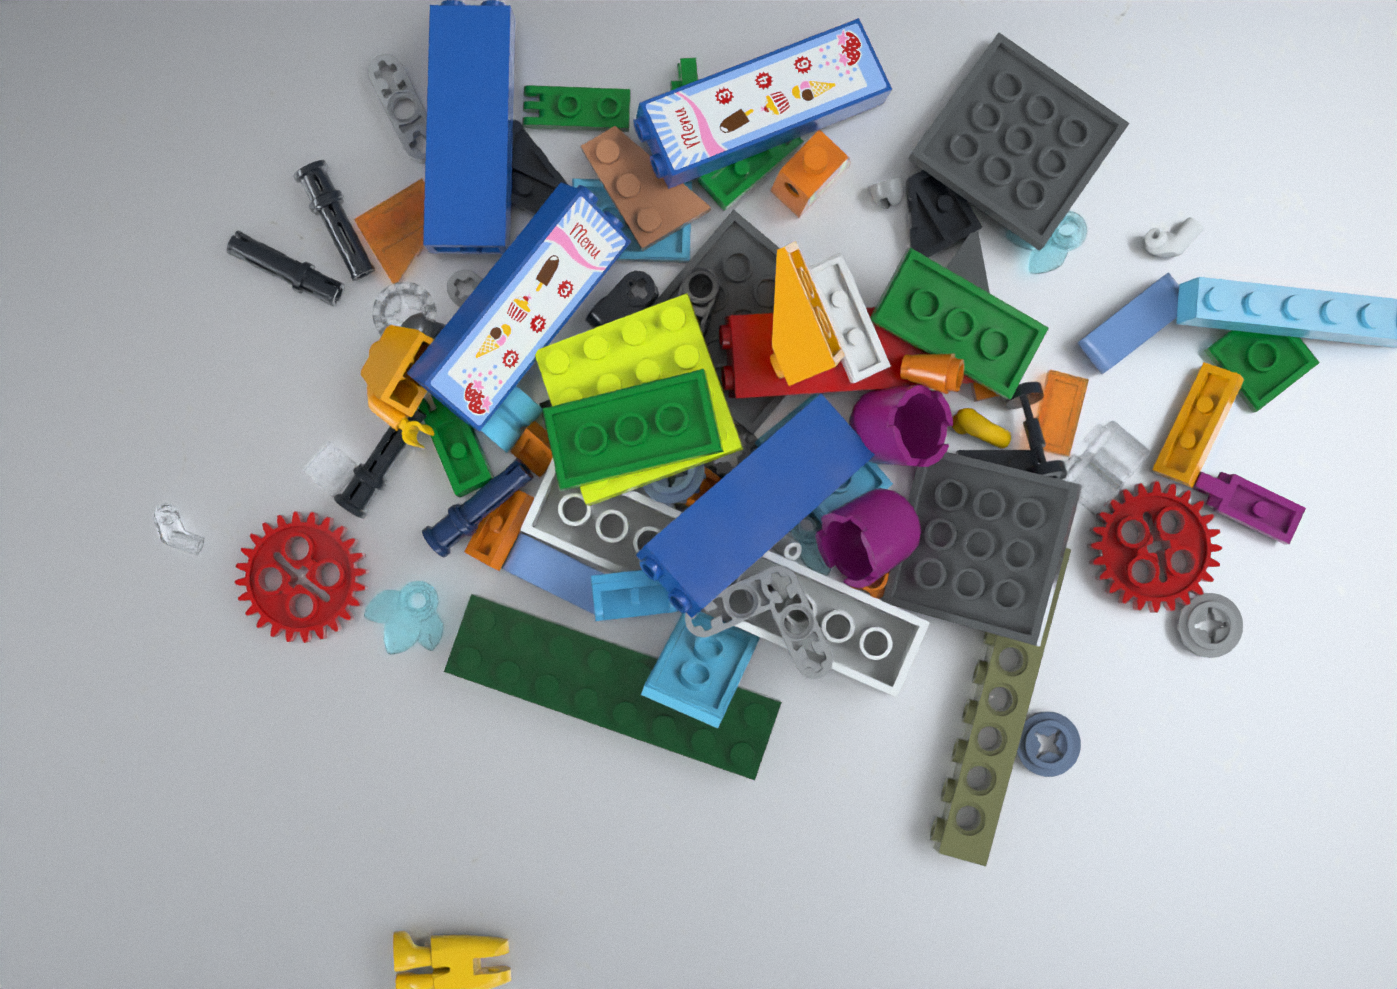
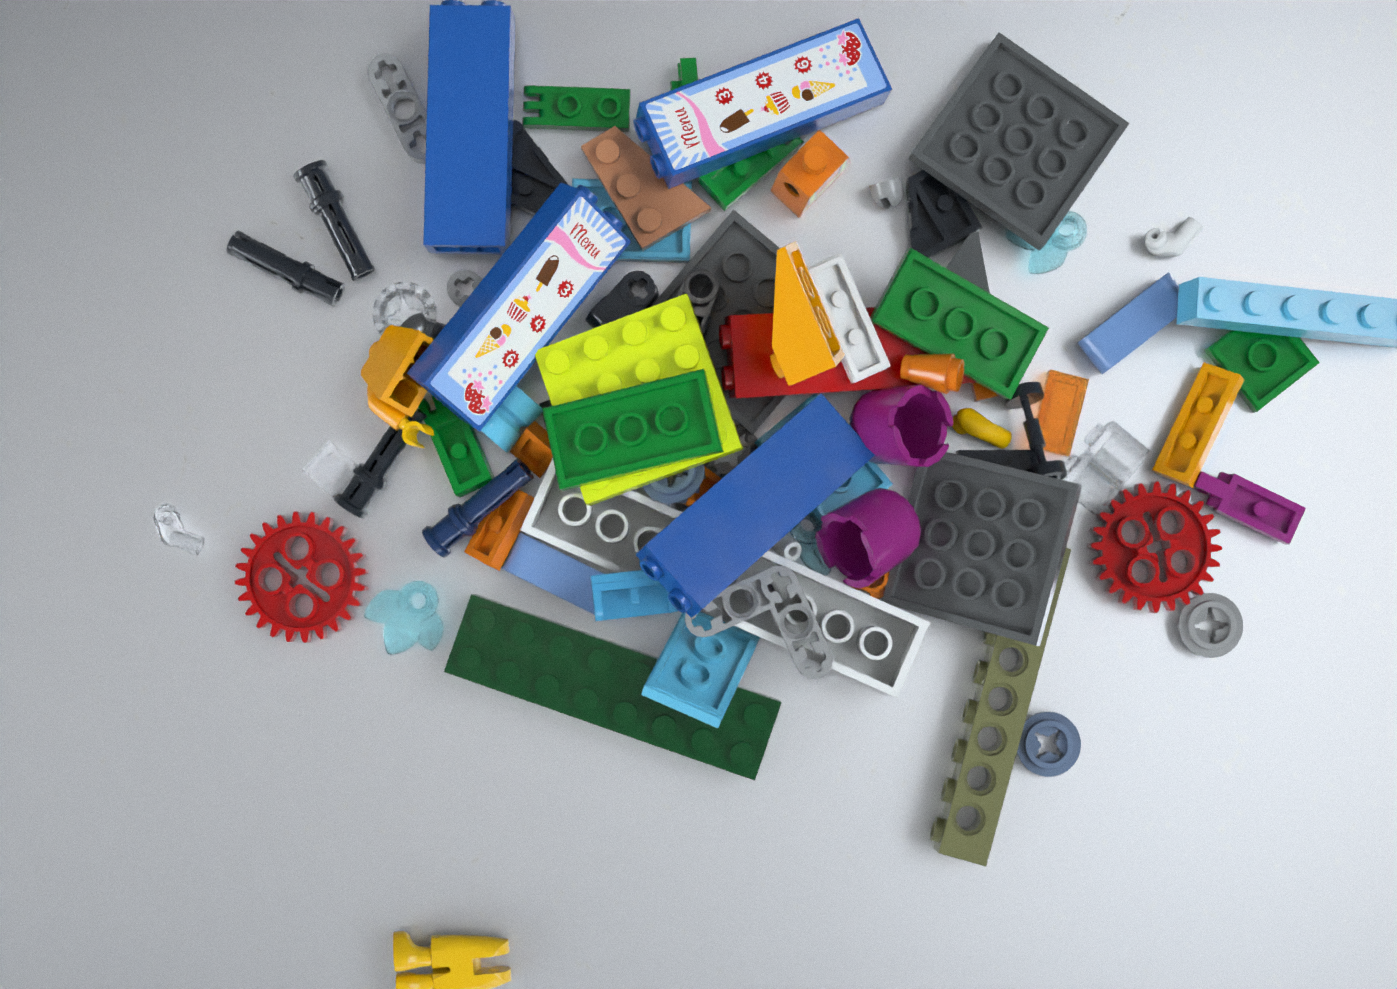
(396, 229): clear orange wing -> none

